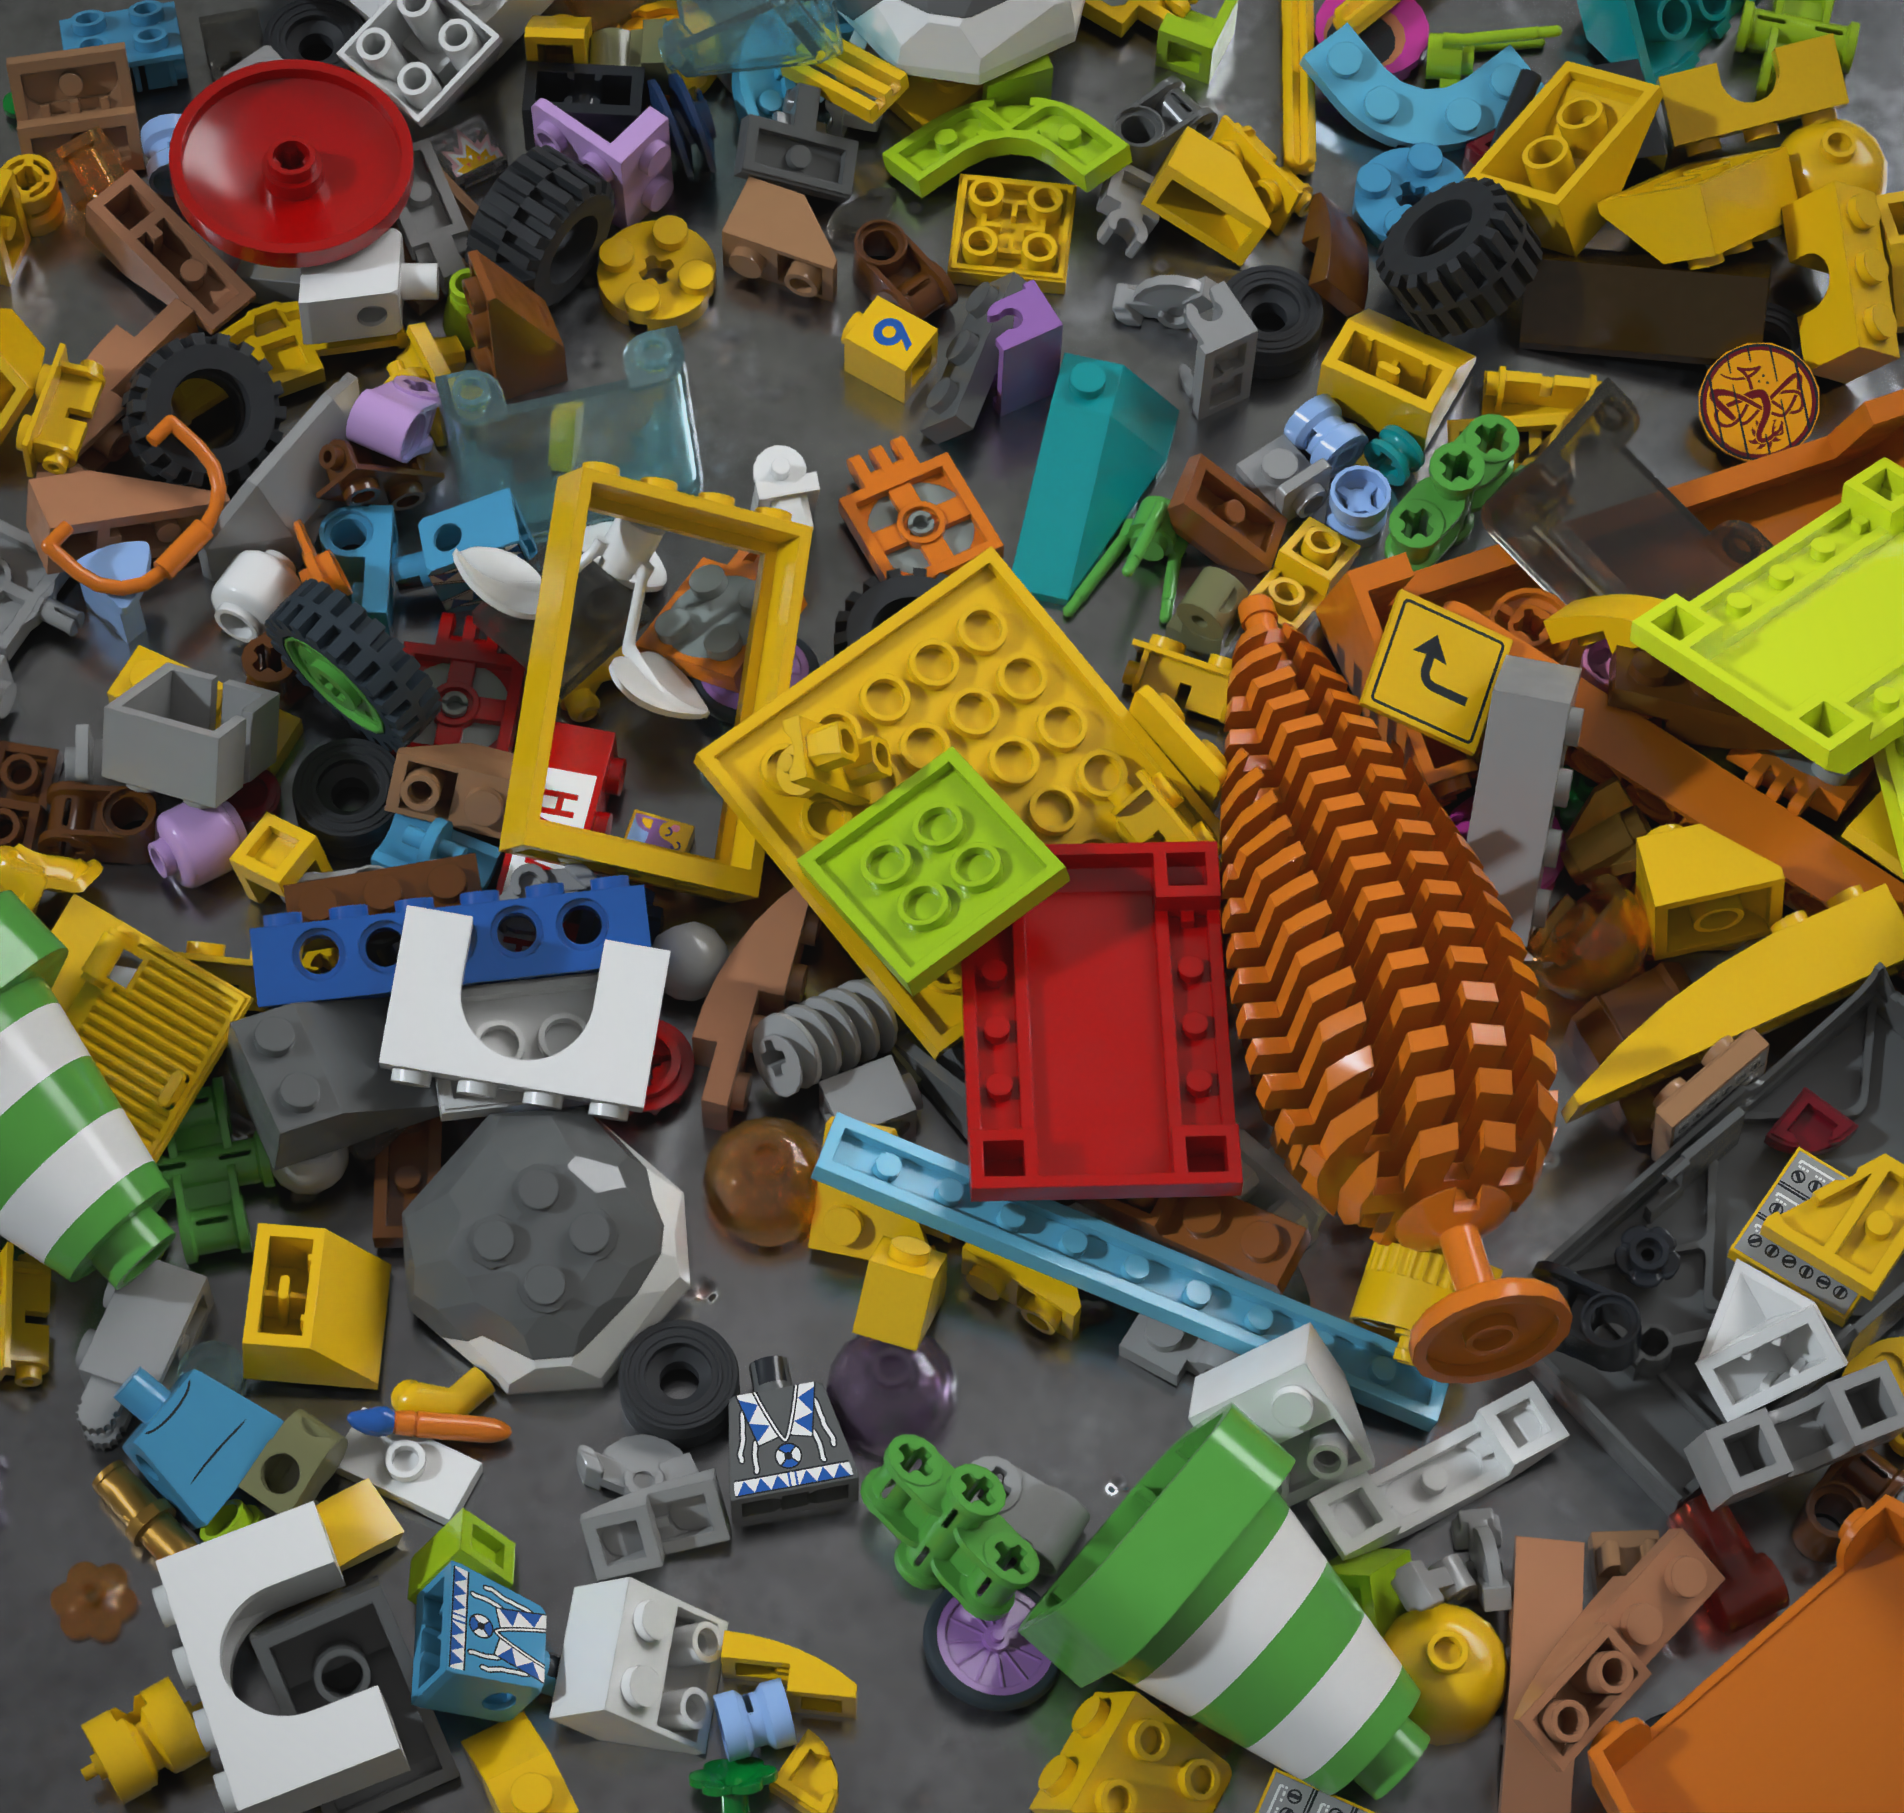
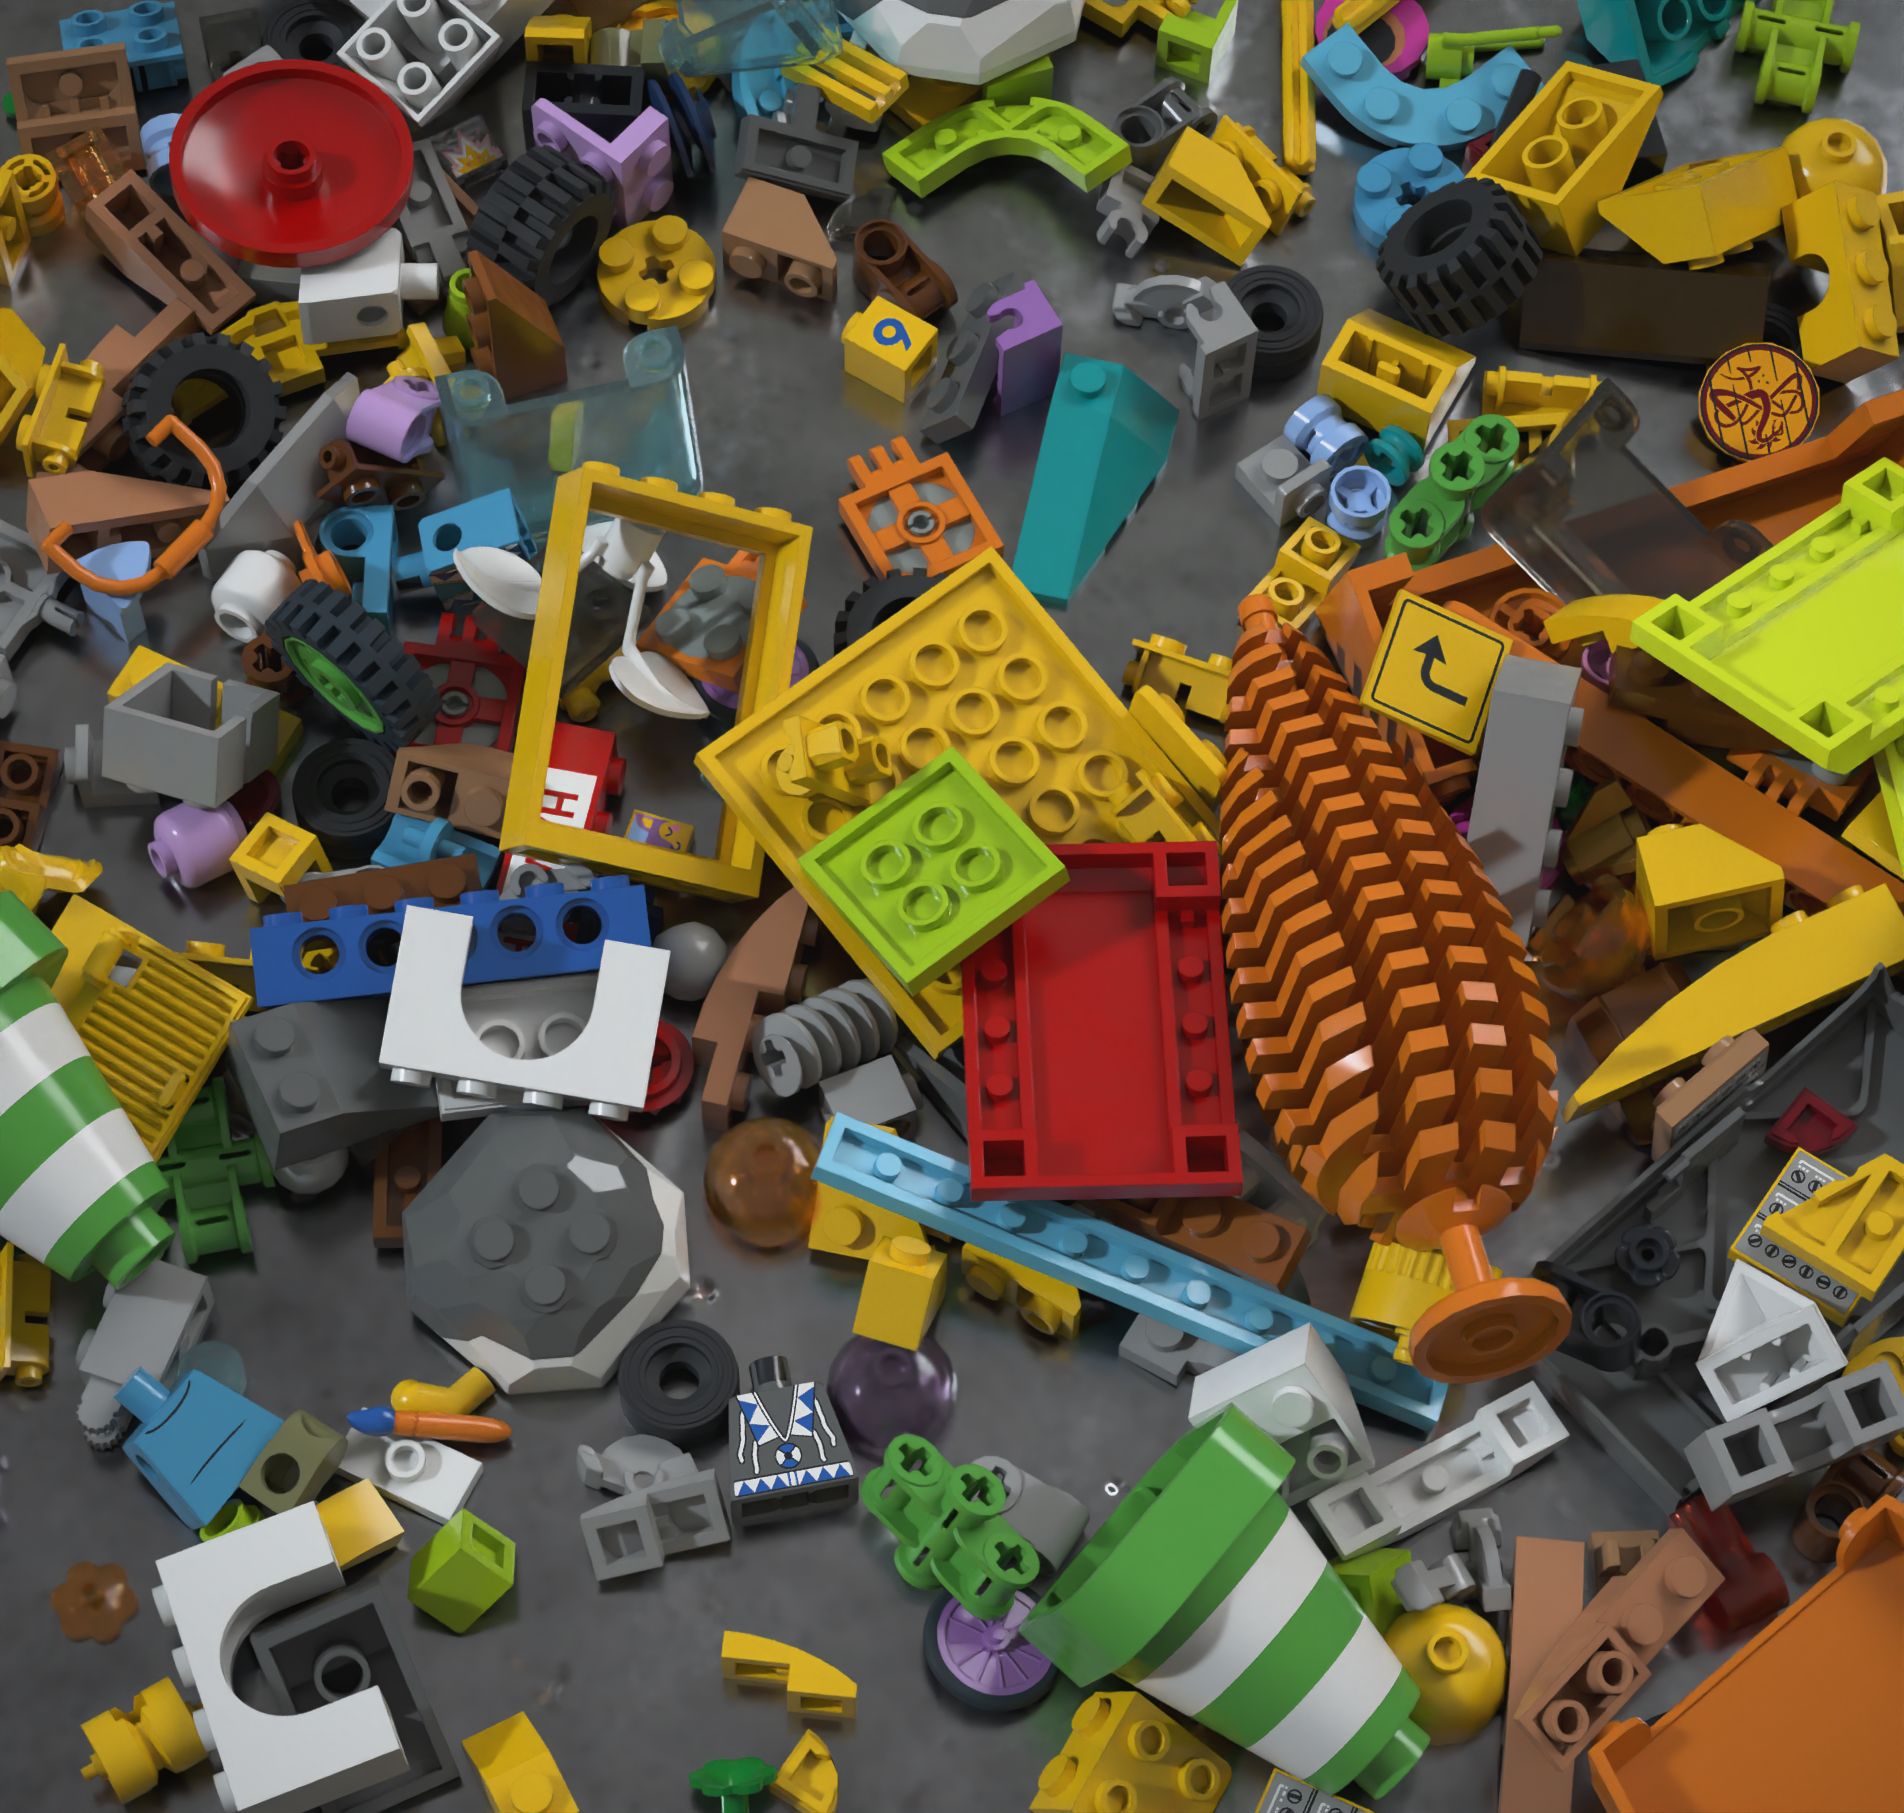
(90, 821): reddish brown piece -> none
(147, 1519): pearl gold pin -> none
(314, 1309): yellow slope -> none
(479, 1647): dark azure torso -> none
(638, 1667): white slope -> none
(754, 1719): light blue wheel -> none
(784, 484): white hips -> none
(1010, 229): yellow tile -> none
(1149, 538): bright green plant -> none
(1208, 614): olive leg -> none
(1225, 518): dark orange slope -> none
(1340, 258): reddish brown slope -> none
(1806, 87): yellow arch -> none

